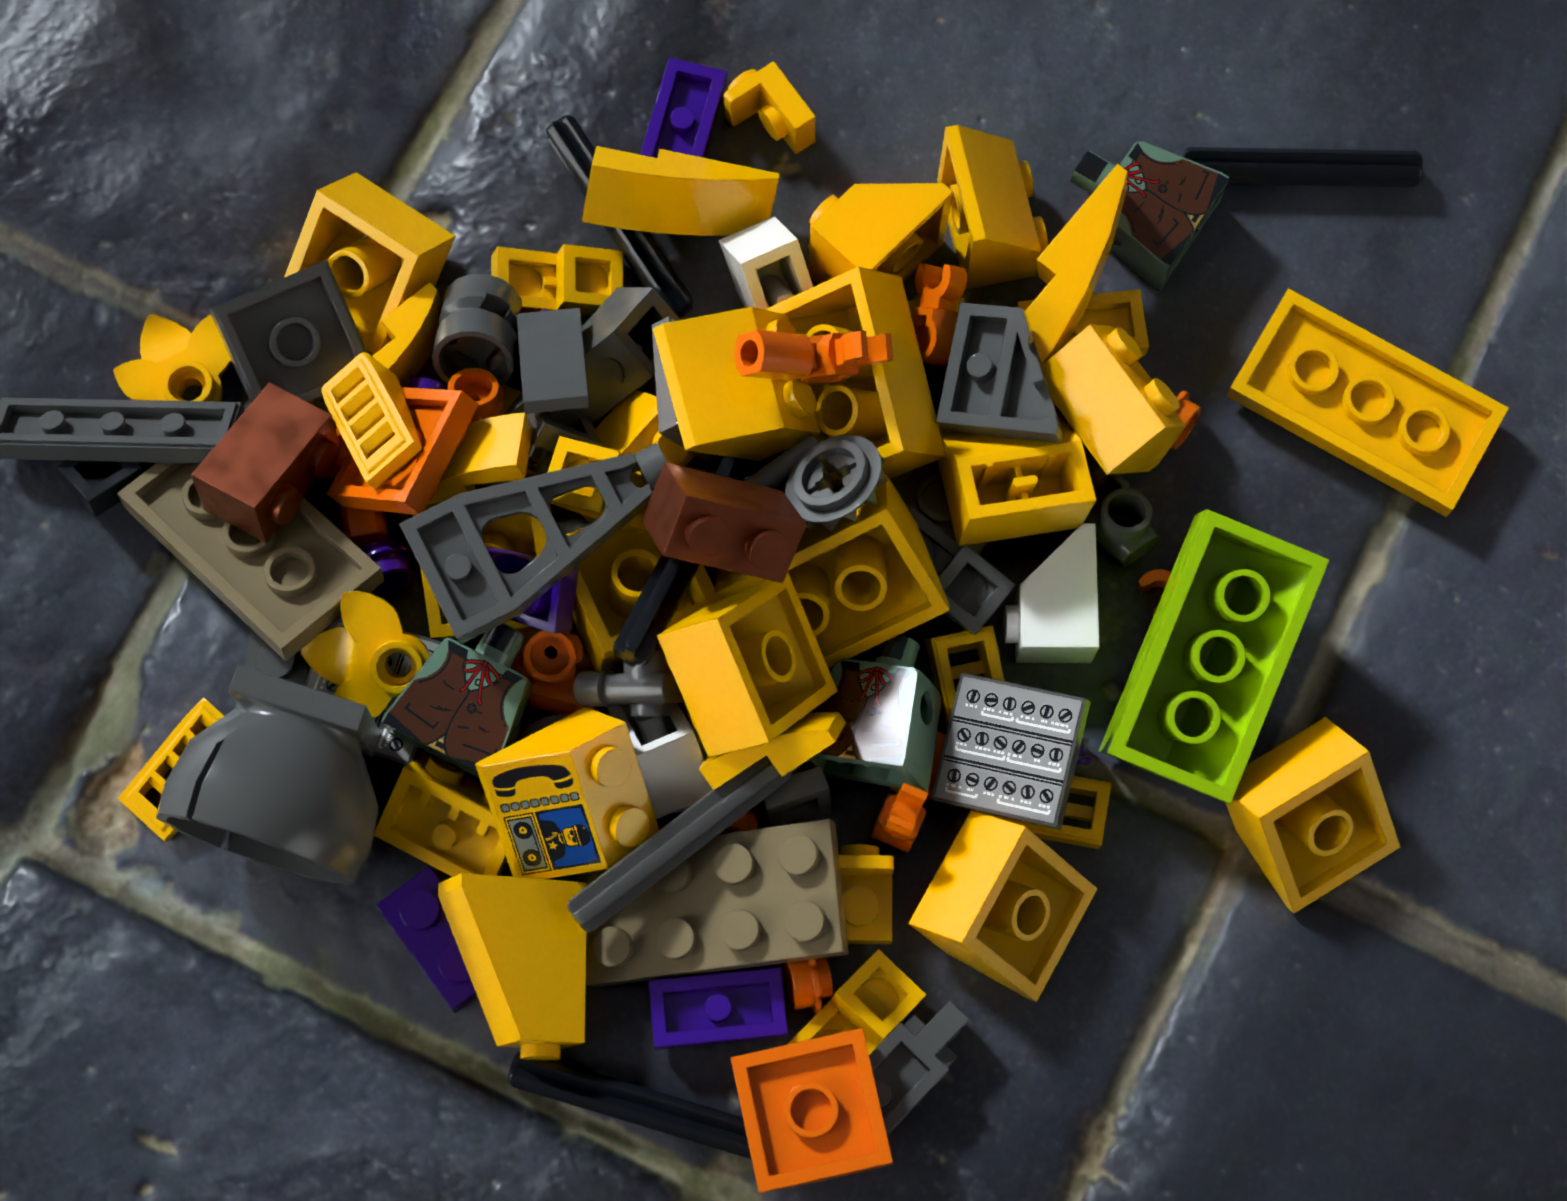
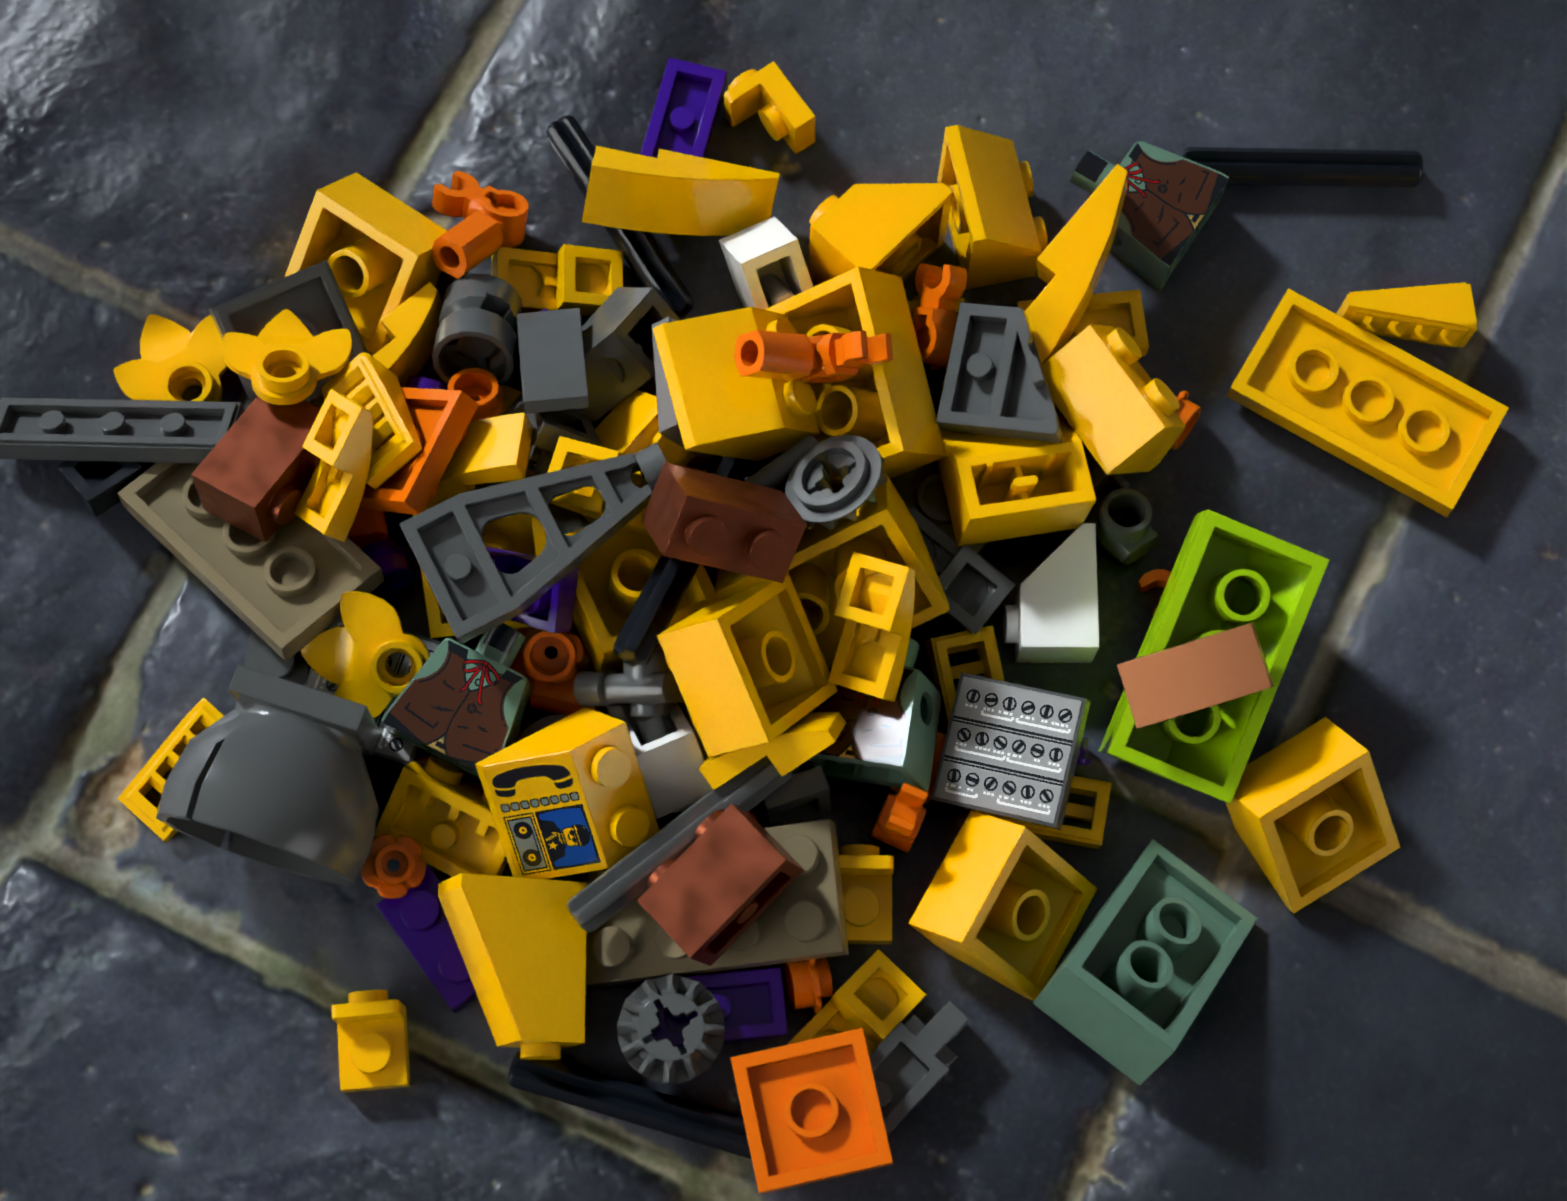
(286, 358): none -> yellow plate
(344, 444): none -> yellow slope
(372, 1042): none -> yellow bracket
(411, 869): none -> orange plate
(490, 222): none -> orange bar
(659, 1059): none -> dark grey gear
(719, 884): none -> copper brick
(877, 628): none -> yellow slope
(1146, 963): none -> sand green slope
(1195, 675): none -> nougat slope
(1419, 313): none -> yellow slope

